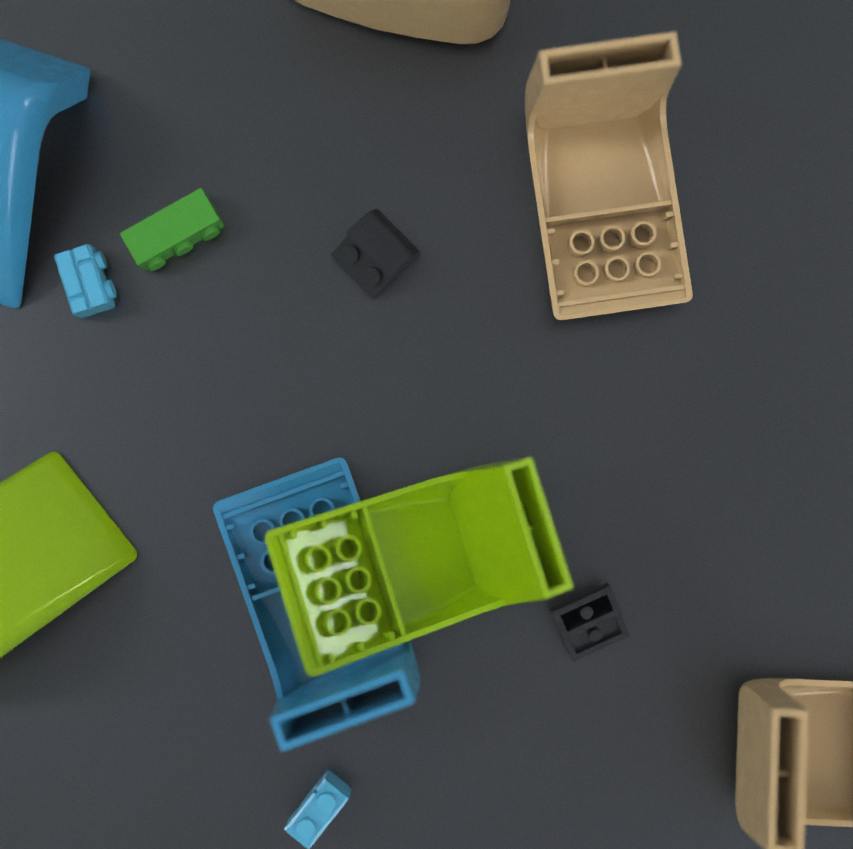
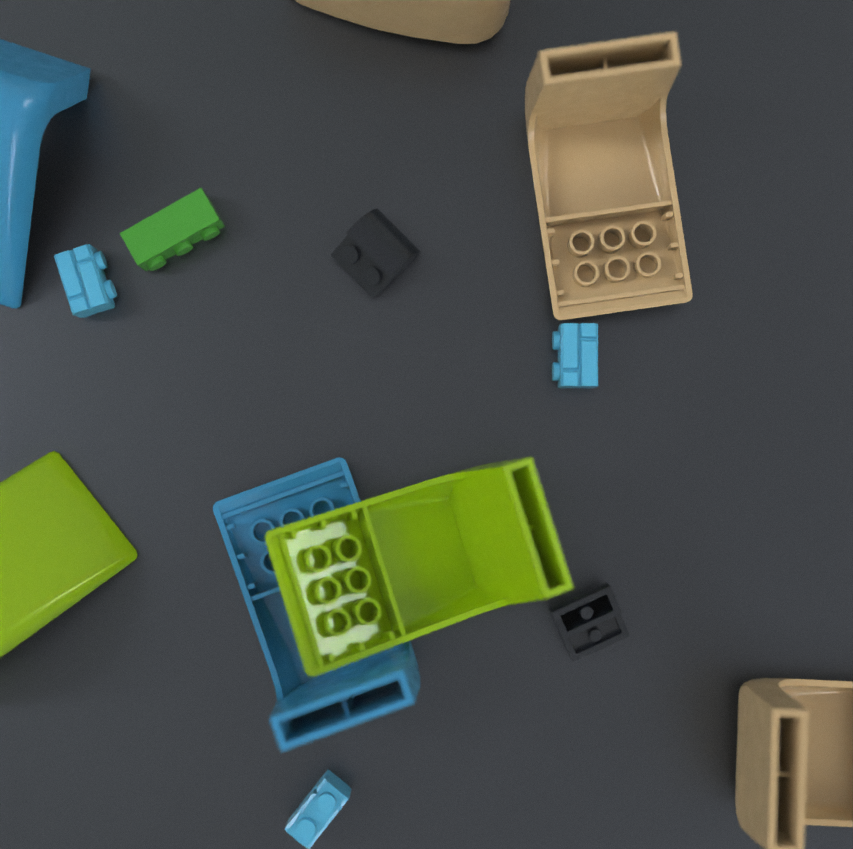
(576, 355): none -> medium azure brick

